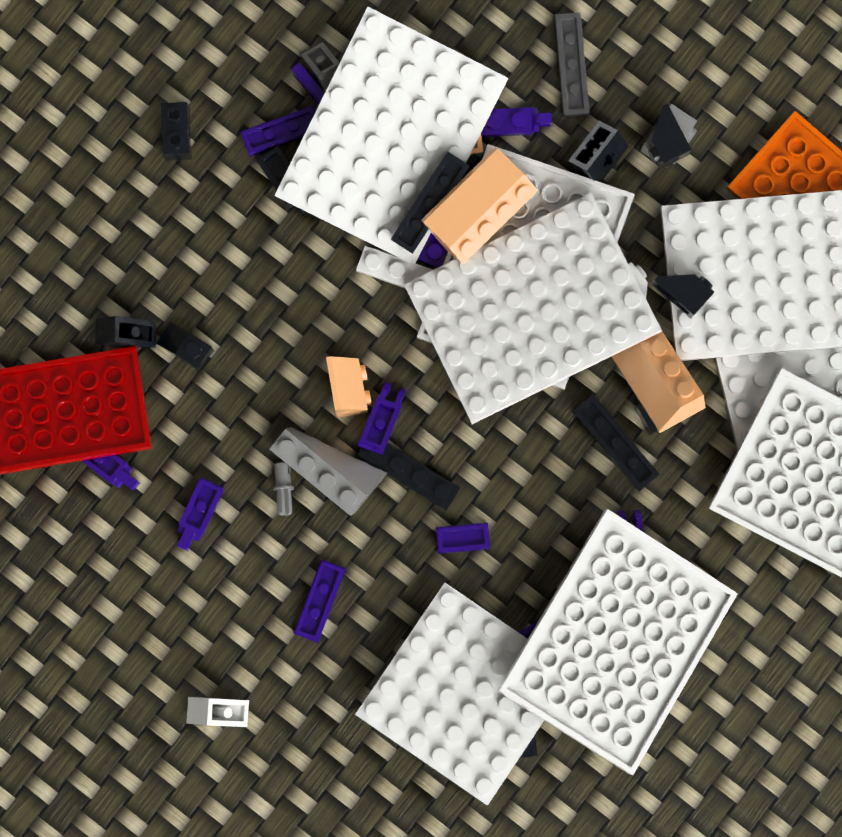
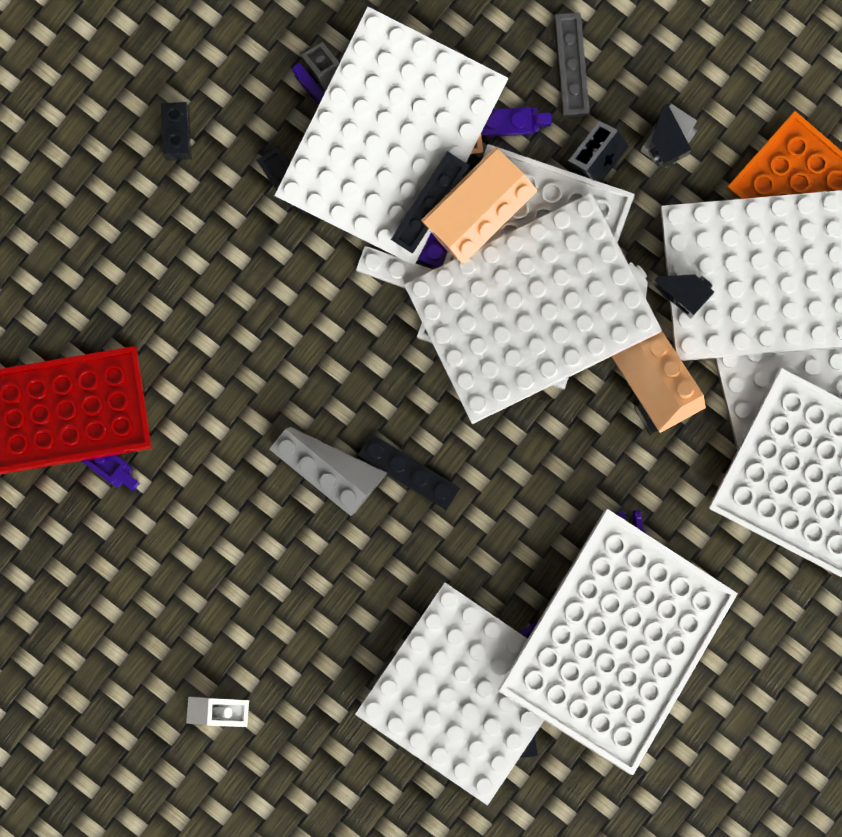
(125, 332): black slope -> none
(185, 346): black slope -> none
(198, 512): dark purple hinge -> none
(277, 131): dark purple tile -> none
(283, 488): light grey axle -> none
(319, 601): dark purple tile -> none
(347, 386): light nougat slope -> none
(381, 421): dark purple hinge -> none
(462, 538): dark purple tile -> none
(615, 443): black plate -> none

